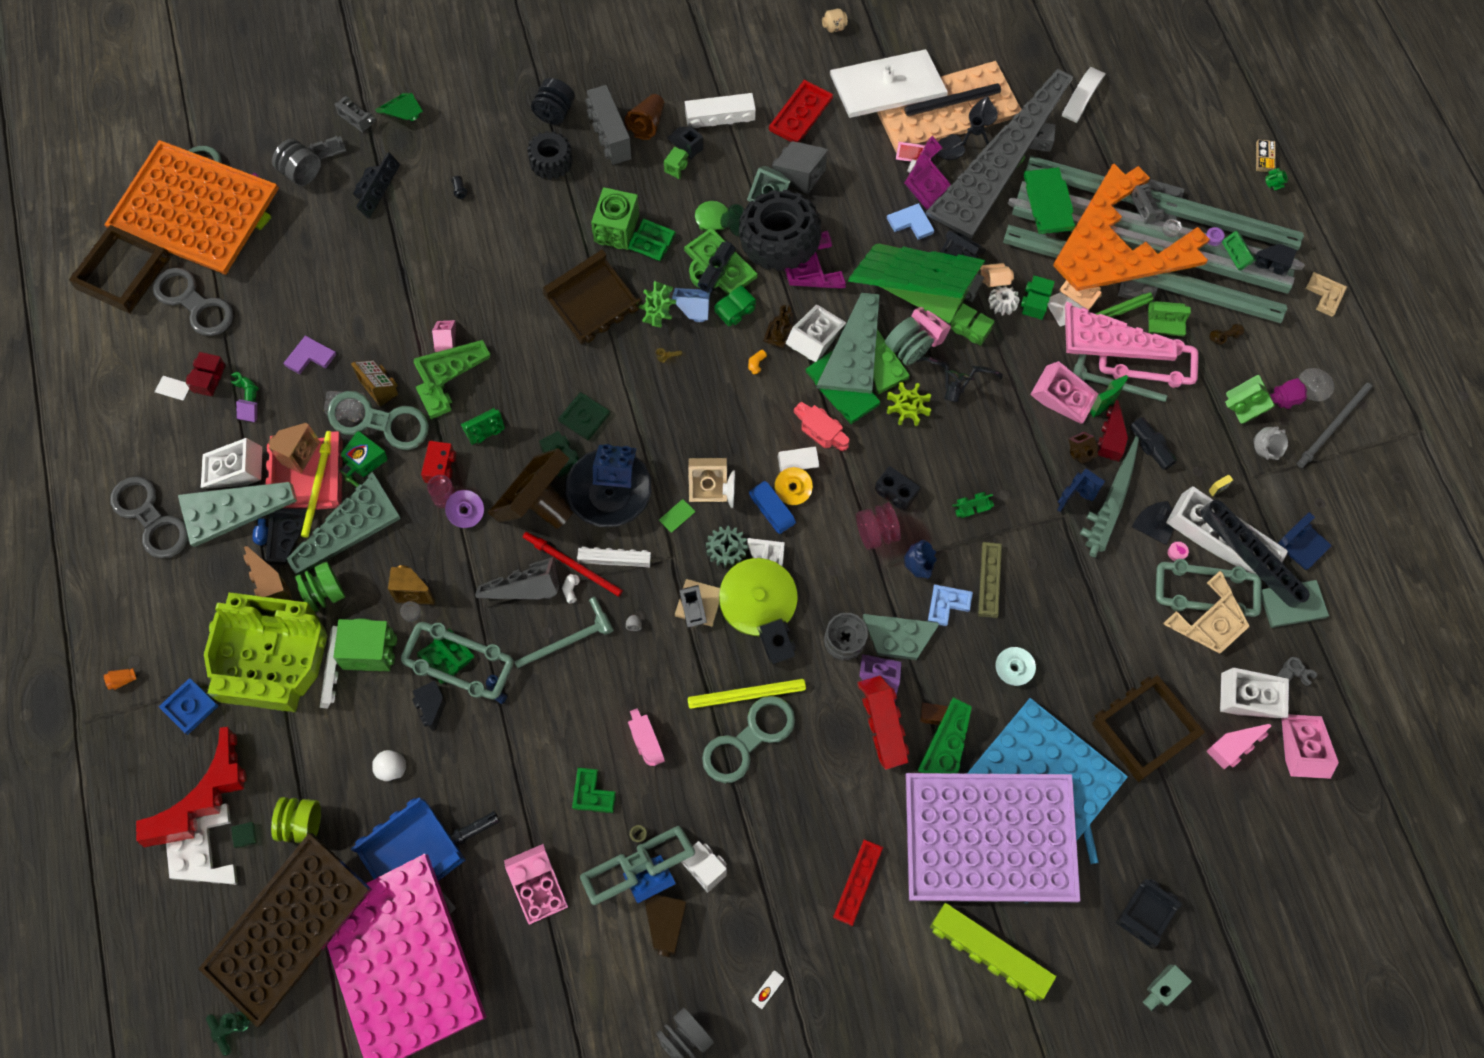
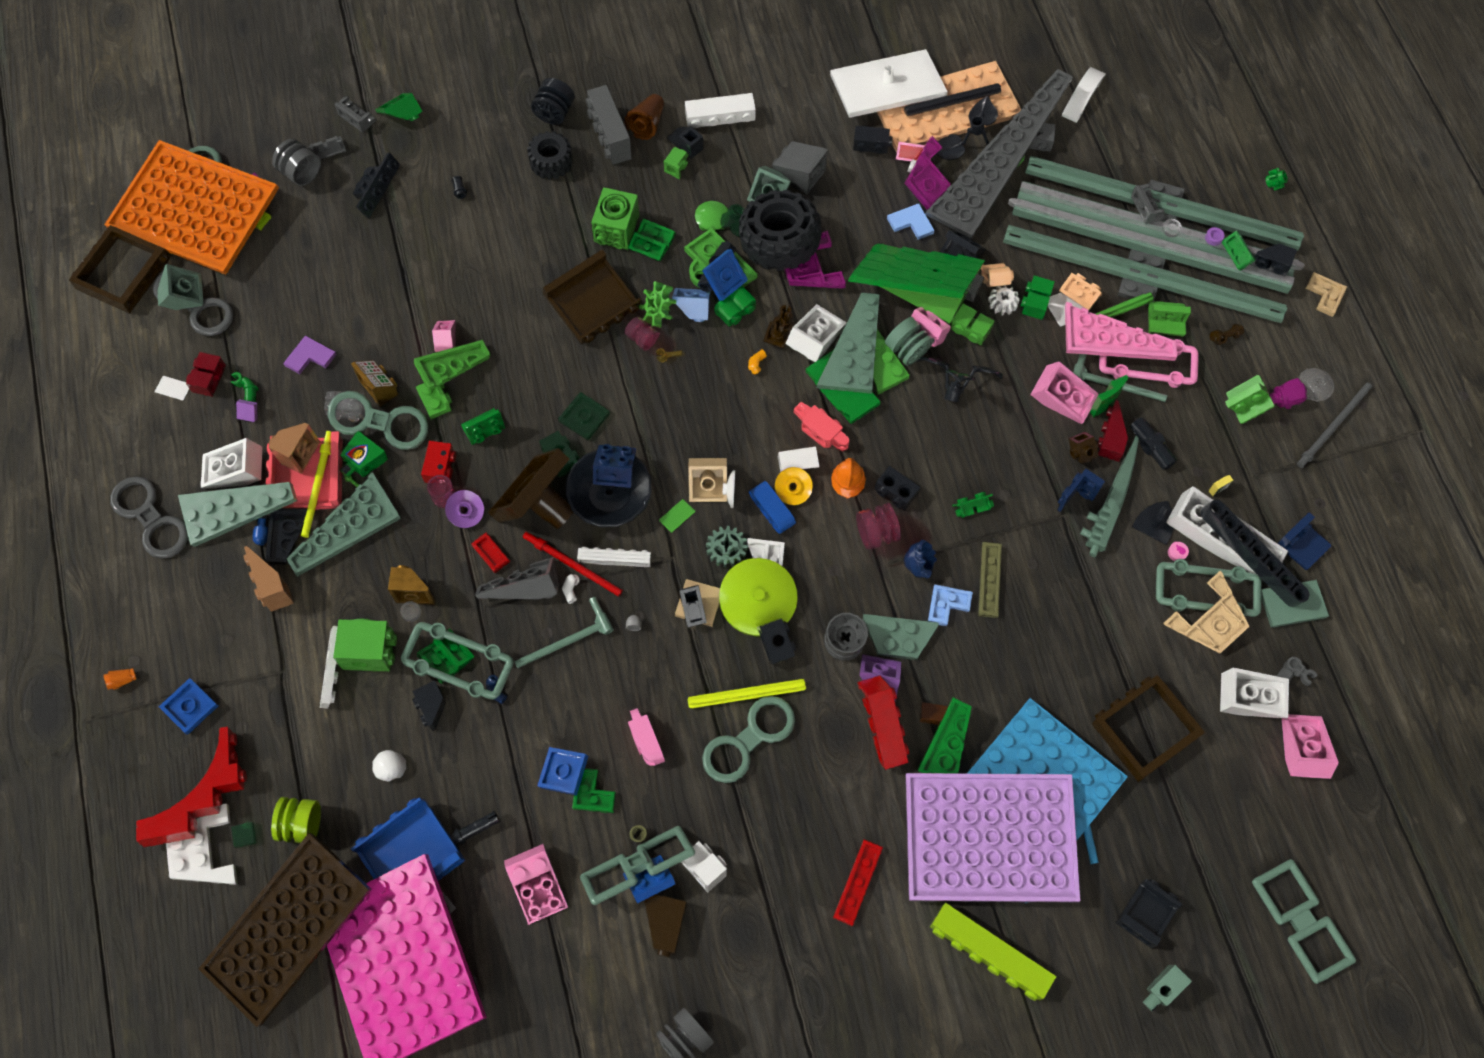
(180, 288): none -> sand green slope
(228, 1024): clear green piece -> none
(239, 648): lime piece -> none
(320, 586): bright green wheel -> none
(490, 552): none -> red tile
(563, 771): none -> blue plate
(640, 332): none -> clear pink wheel
(725, 275): none -> blue plate
(767, 989): white sticker -> none
(800, 112): red plate -> none
(834, 20): tan head -> none
(848, 478): none -> orange piece
(872, 139): none -> black brick
(908, 403): lime gear -> none
(1015, 657): light aqua dish -> none
(1049, 200): green piece -> none
(1100, 257): orange wing -> none
(1233, 744): bright pink slope -> none
(1265, 155): tile -> none
(1271, 443): light grey hair -> none
(1304, 921): none -> sand green bar

